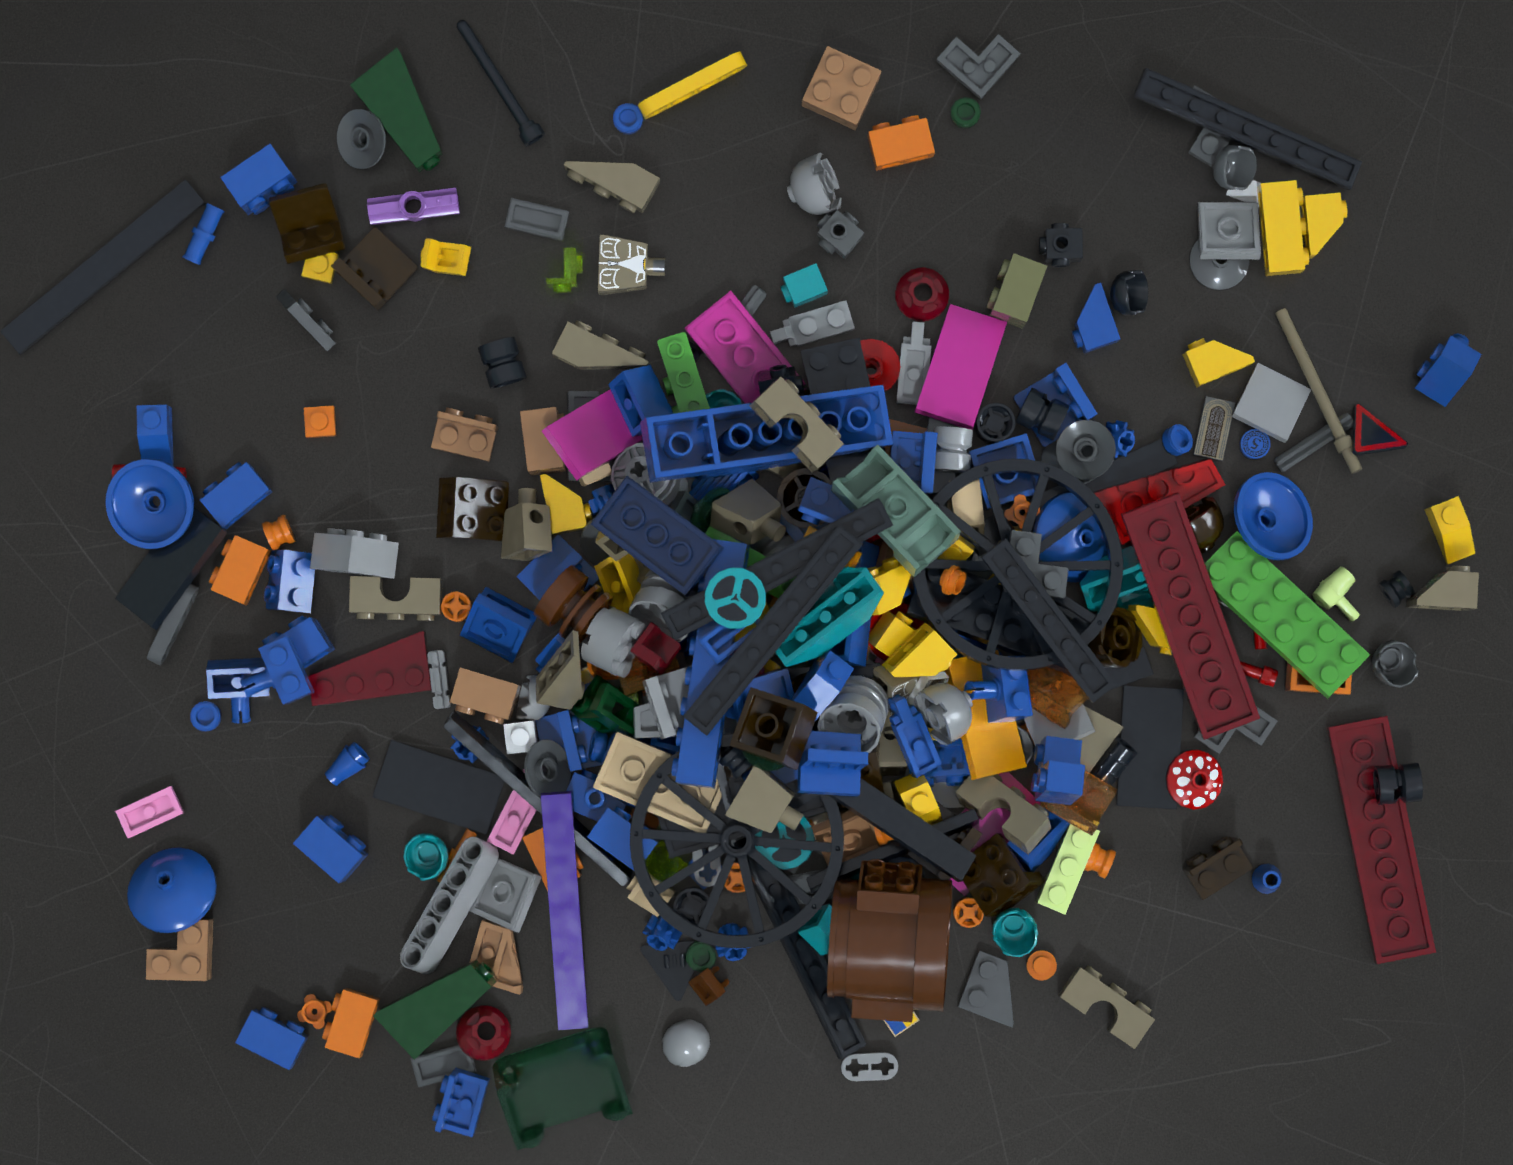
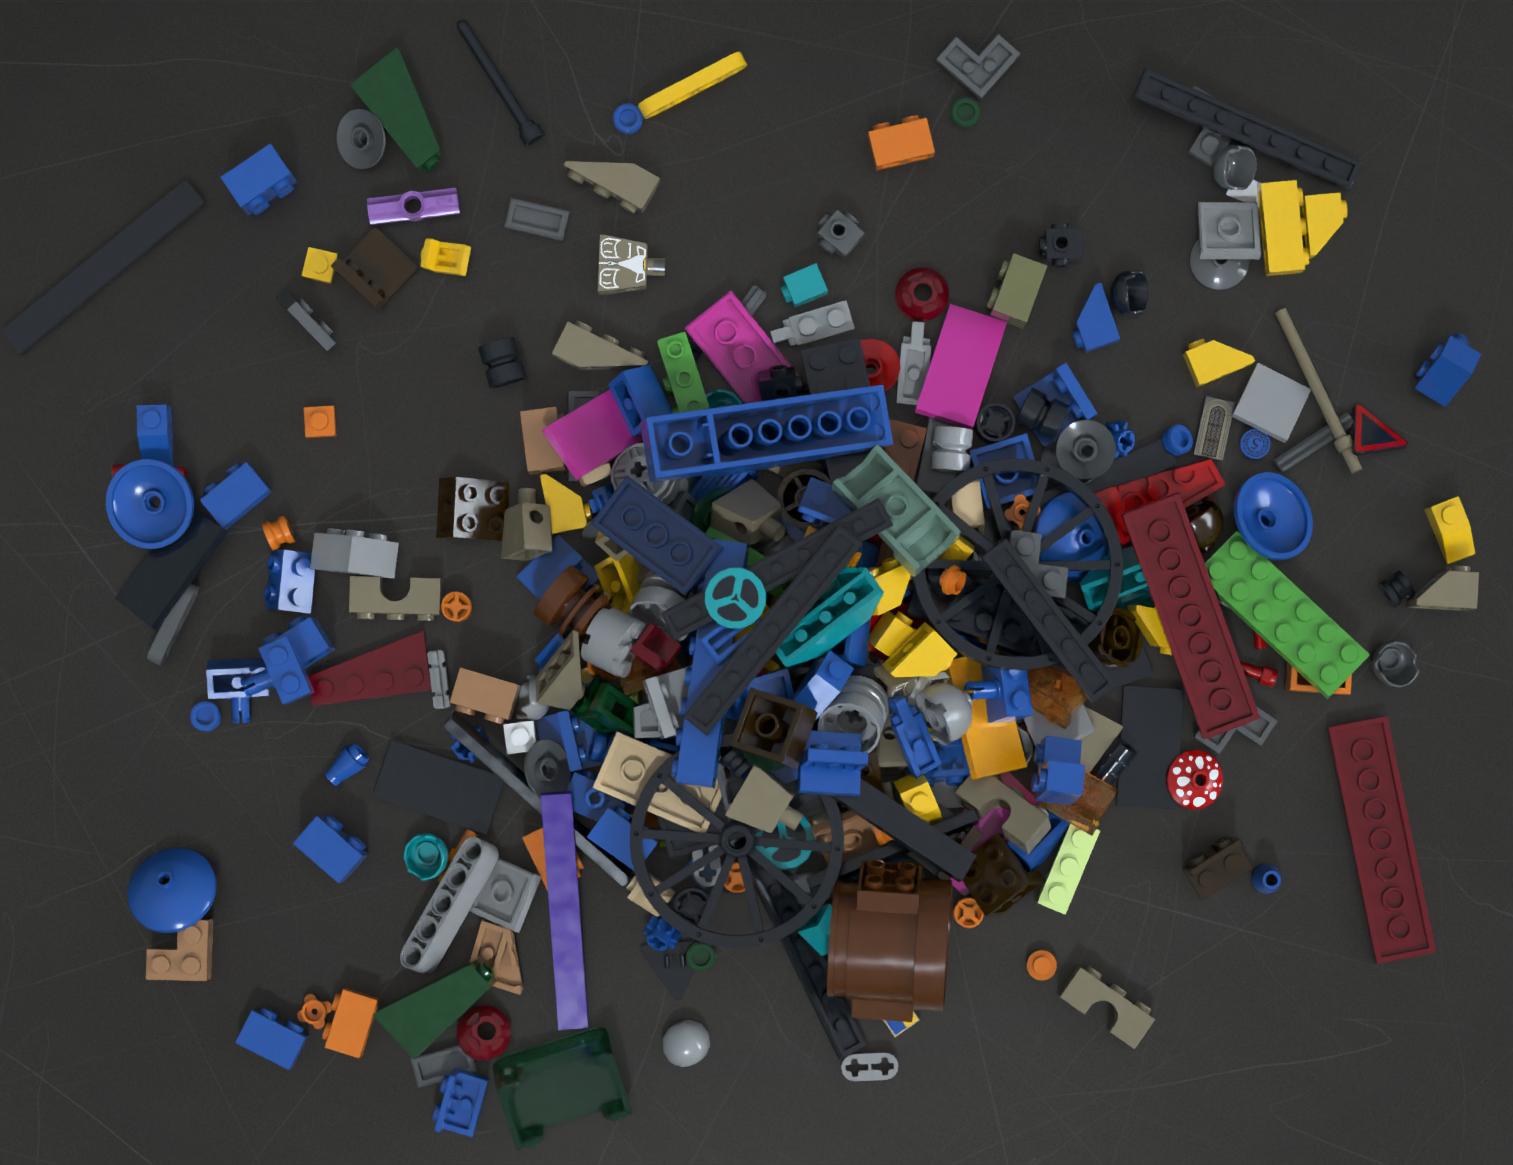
(149, 812): bright pink plate -> none
(203, 234): blue pin -> none
(239, 570): orange brick -> none
(307, 223): dark brown bracket -> none
(464, 435): medium nougat bracket -> none
(498, 624): blue bracket -> none
(512, 823): bright pink plate -> none
(572, 265): clear neon green bracket -> none
(661, 865): clear neon green bracket -> none
(707, 985): reddish brown tile -> none
(732, 954): blue gear -> none
(814, 185): light grey cylinder -> none
(817, 439): dark tan arch -> none
(841, 88): medium nougat brick -> none
(916, 456): blue bracket -> none
(988, 989): dark grey wing -> none
(1015, 932): teal hair -> none
(1100, 861): orange wheel -> none
(1332, 592): yellowish green piece -> none
(1398, 783): black wheel -> none

